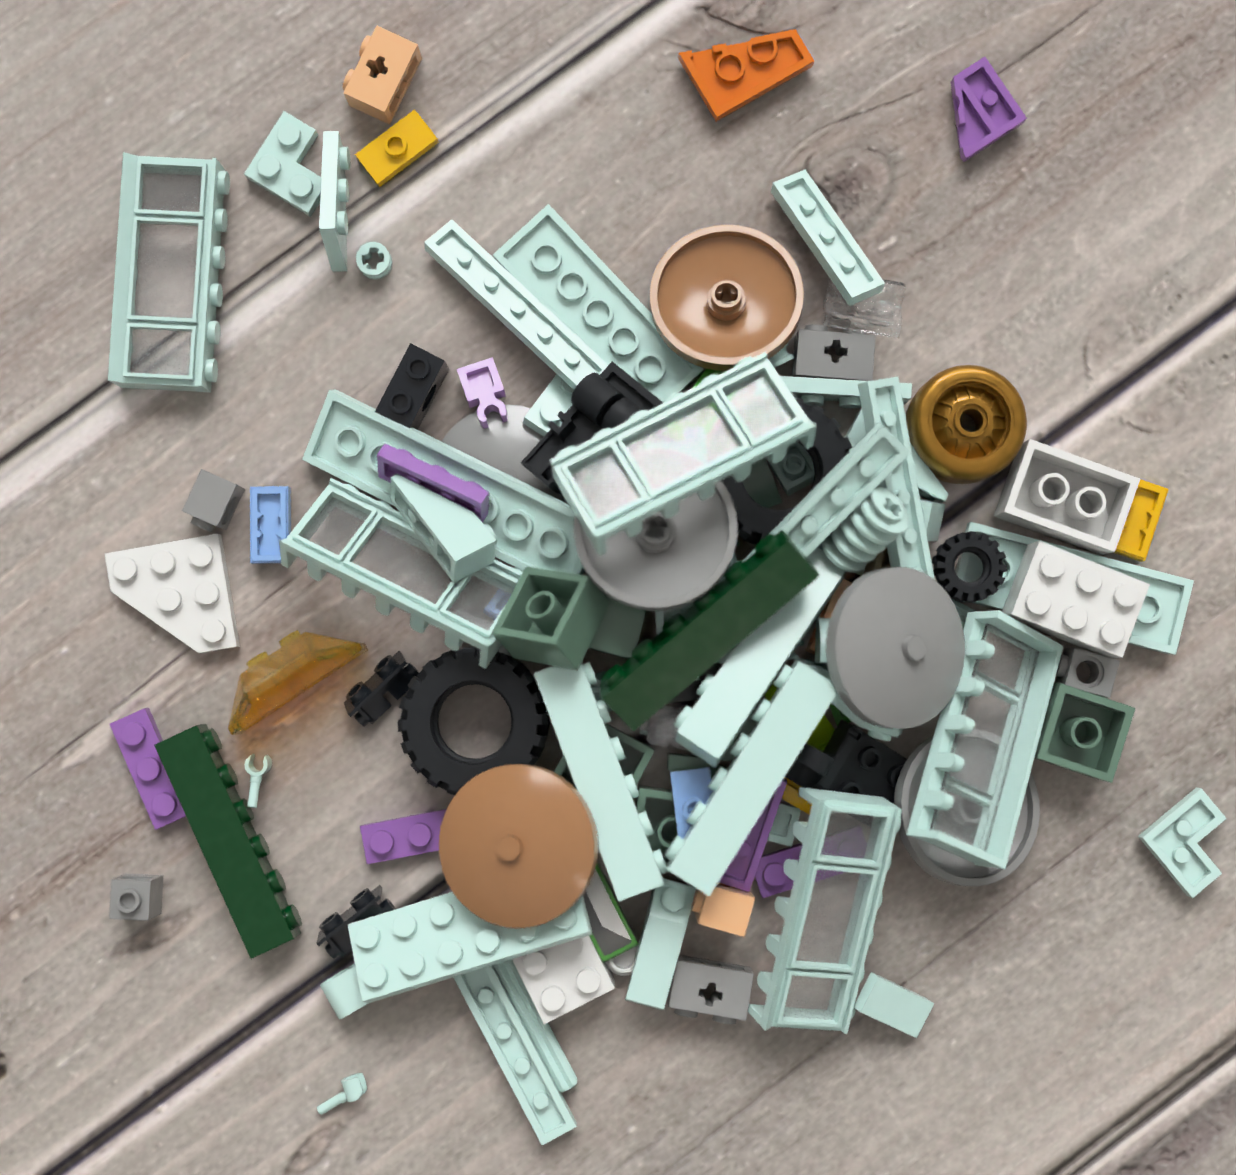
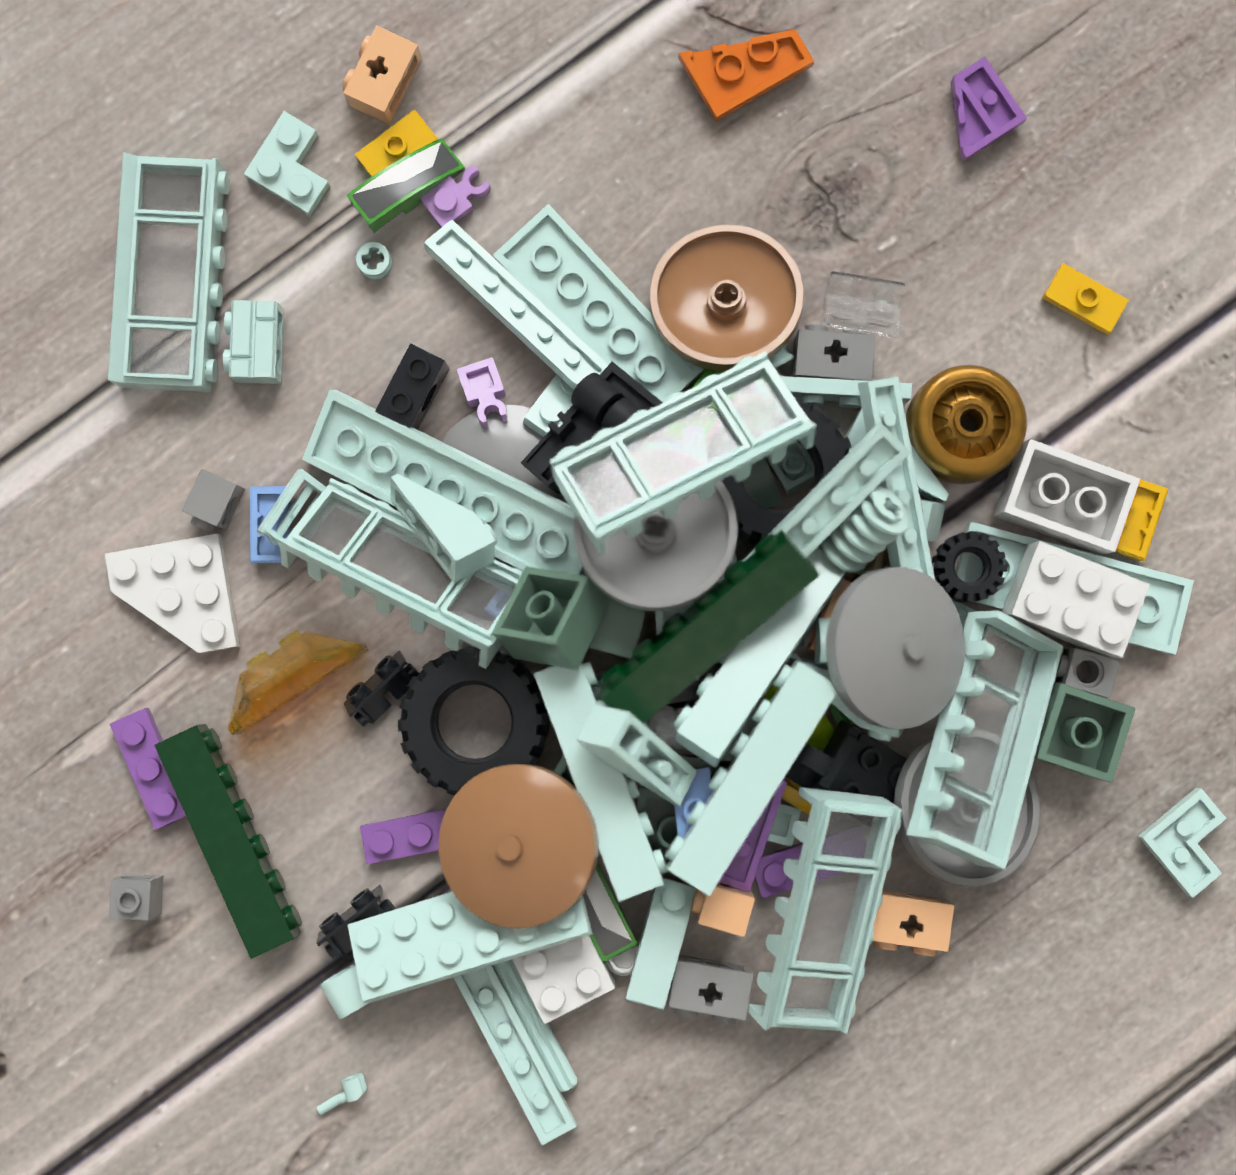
(254, 342): none -> light aqua brick
(256, 778): light aqua hand -> none
(300, 475): none -> light aqua tile
(333, 199): light aqua wing -> none
(404, 183): none -> slope
(433, 477): medium lavender plate -> none
(451, 200): none -> lavender plate
(637, 752): none -> light aqua slope
(827, 237): light aqua plate -> none
(893, 1005): light aqua tile -> none
(932, 920): none -> light nougat brick
(1085, 299): none -> yellow plate

